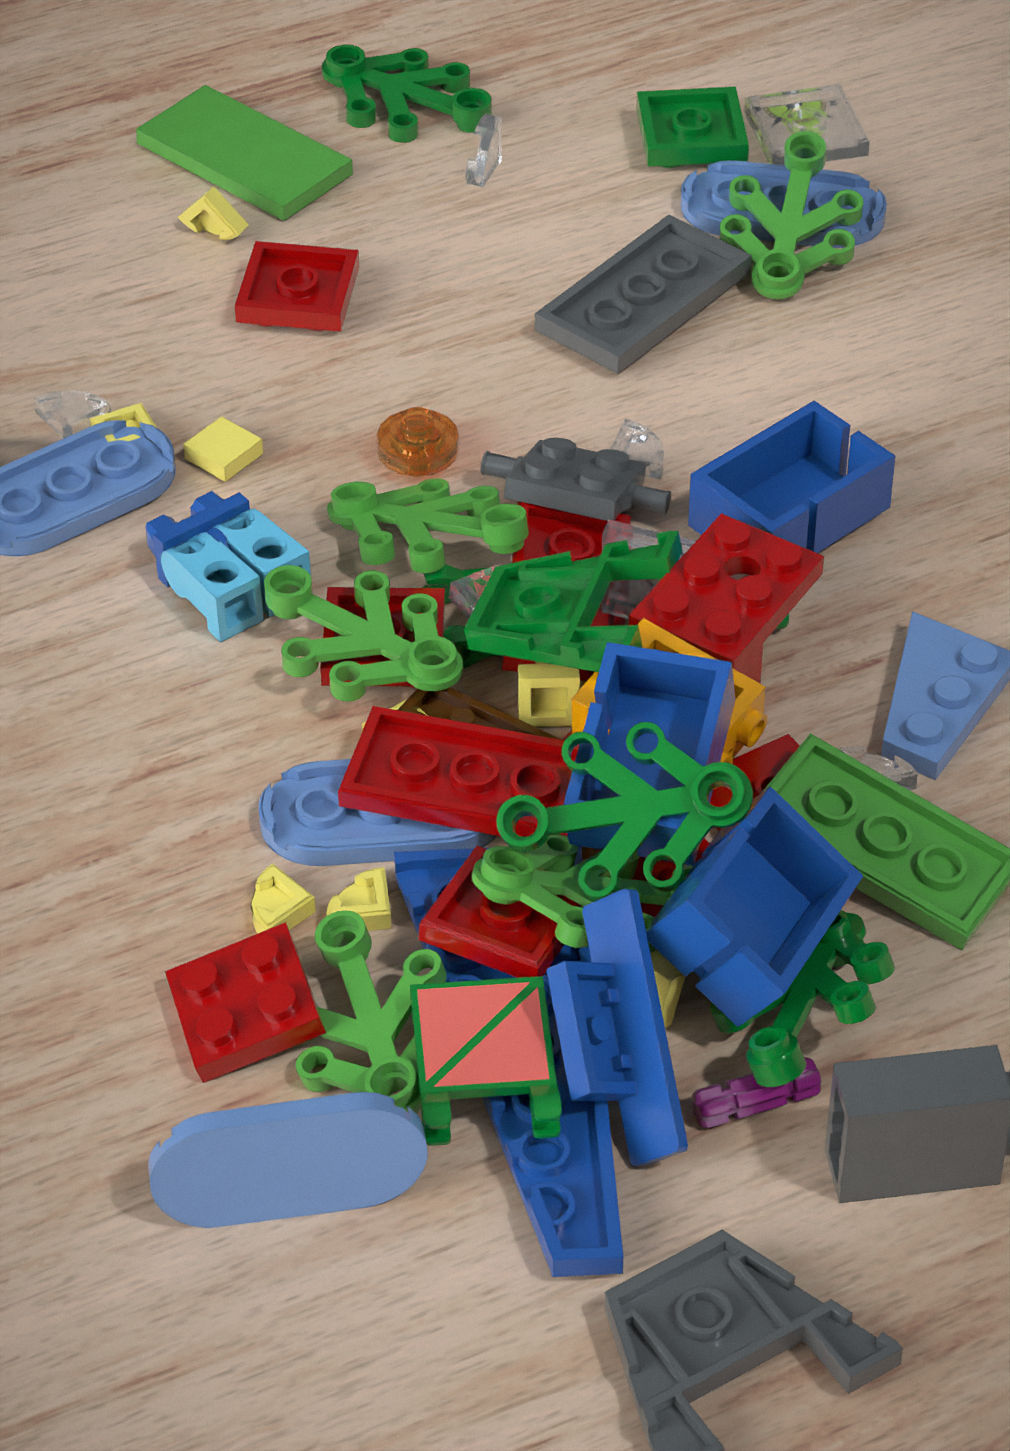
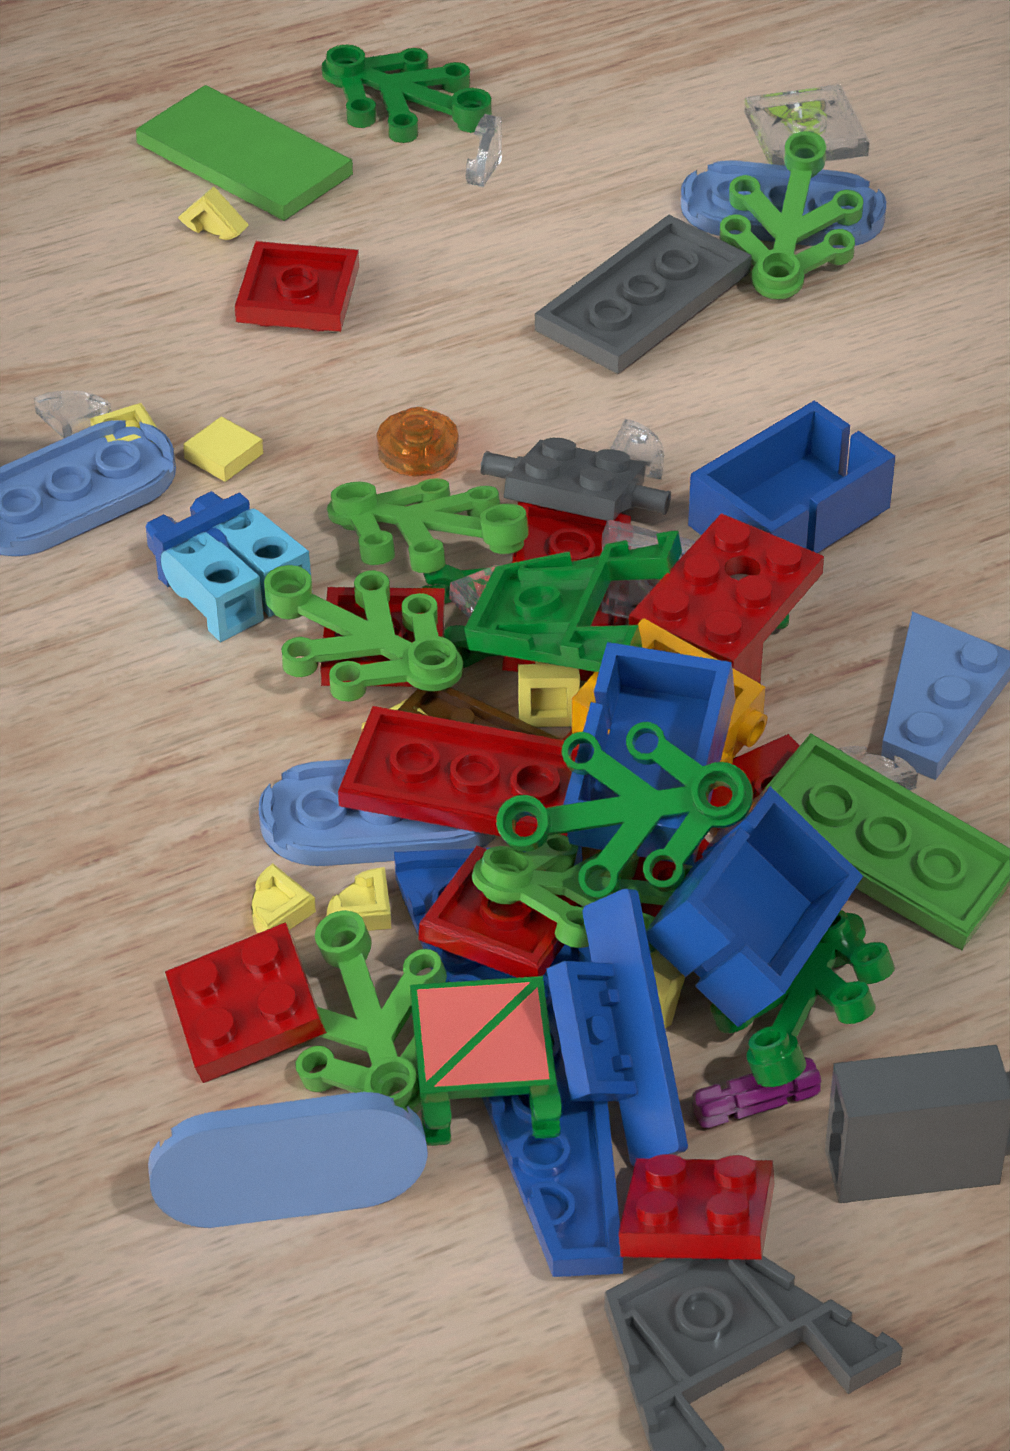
(691, 126): green plate -> none
(697, 1208): none -> red plate

